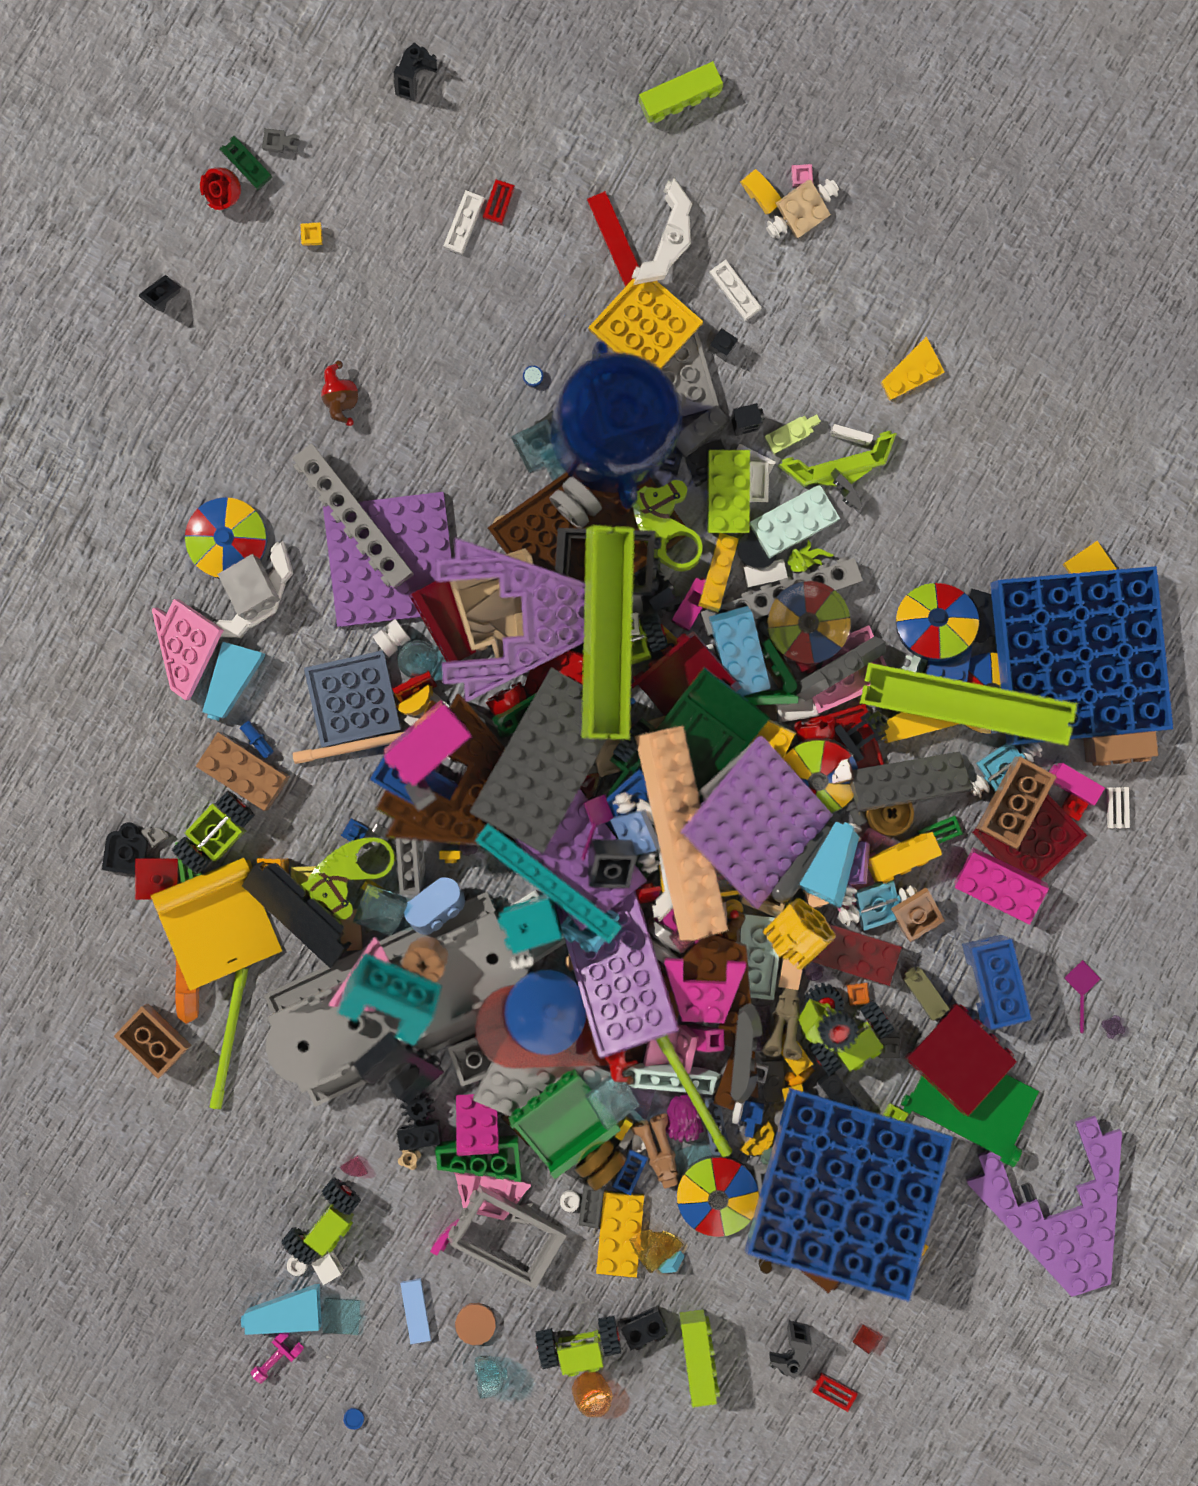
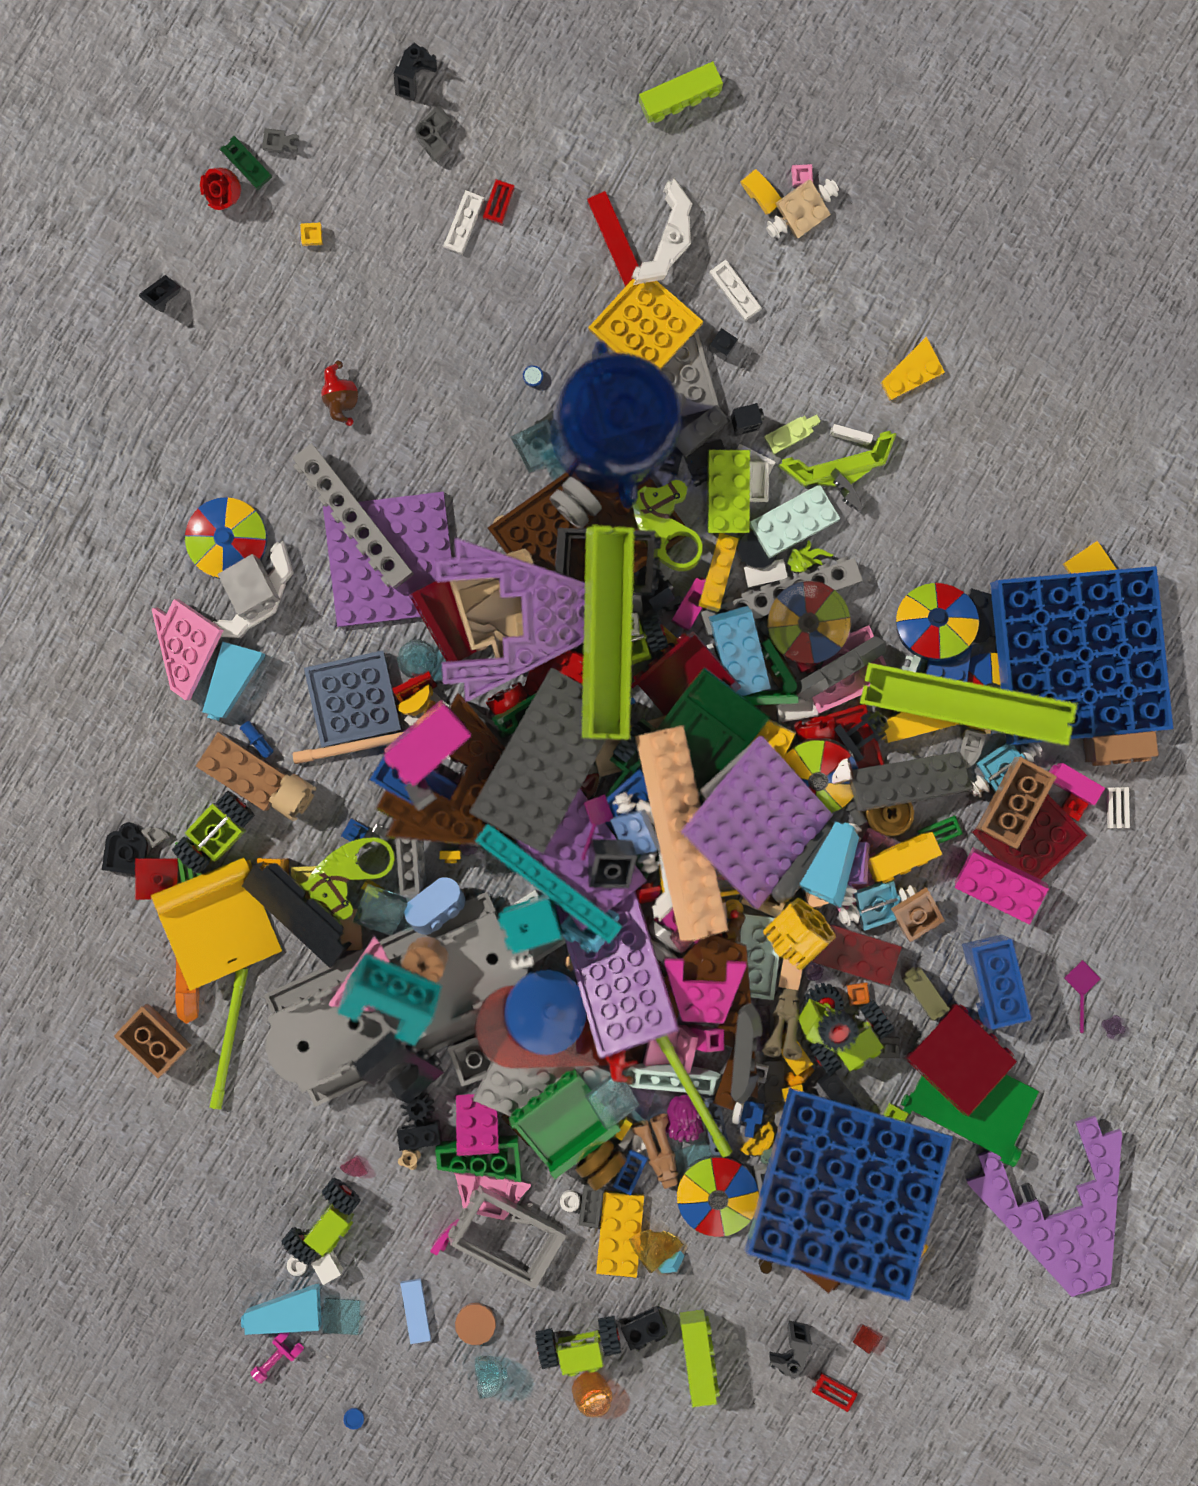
(292, 796): none -> tan brick
(391, 637): white wheel -> none
(437, 124): none -> dark grey piece
(972, 746): none -> light grey plate

